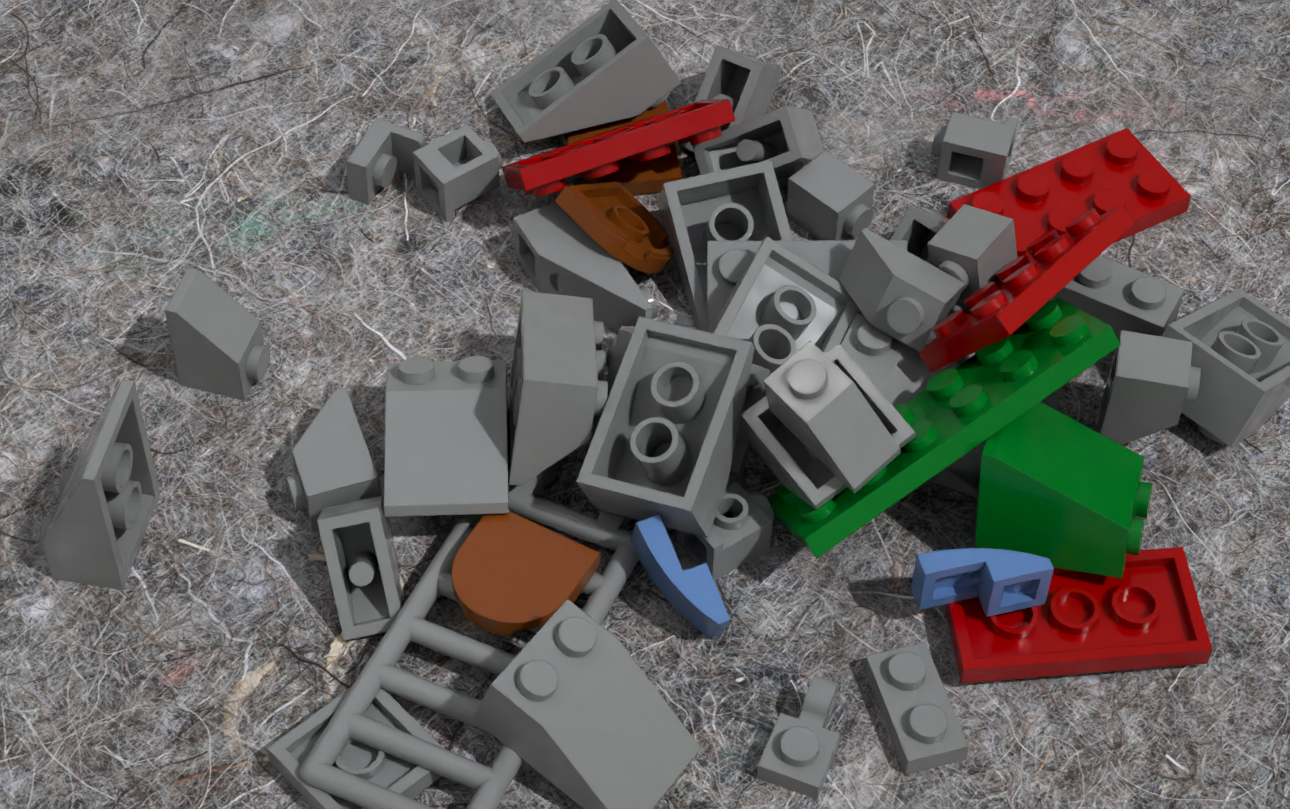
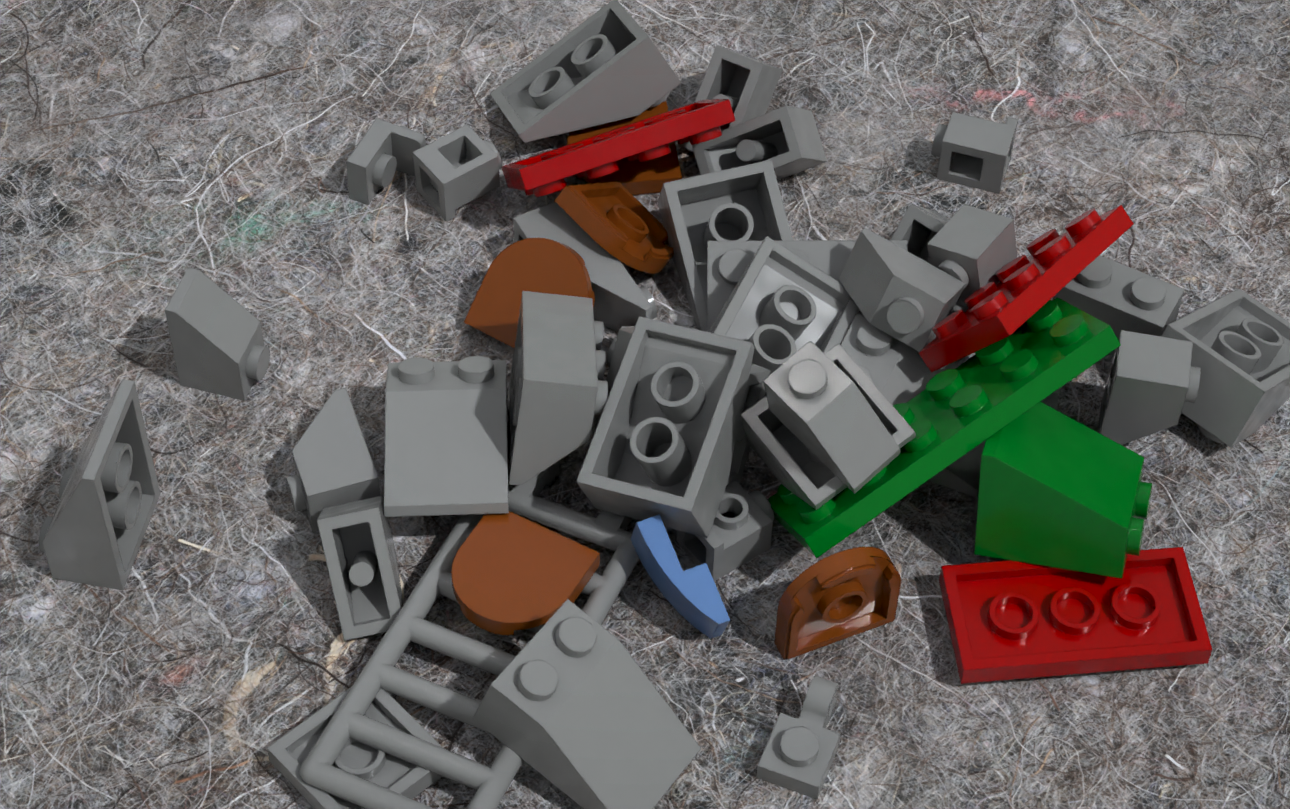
(525, 266): none -> dark orange tile
(830, 199): light grey brick -> none
(837, 600): none -> dark orange tile
(915, 708): light grey plate -> none
(998, 577): medium blue slope -> none
(1095, 176): red plate -> none

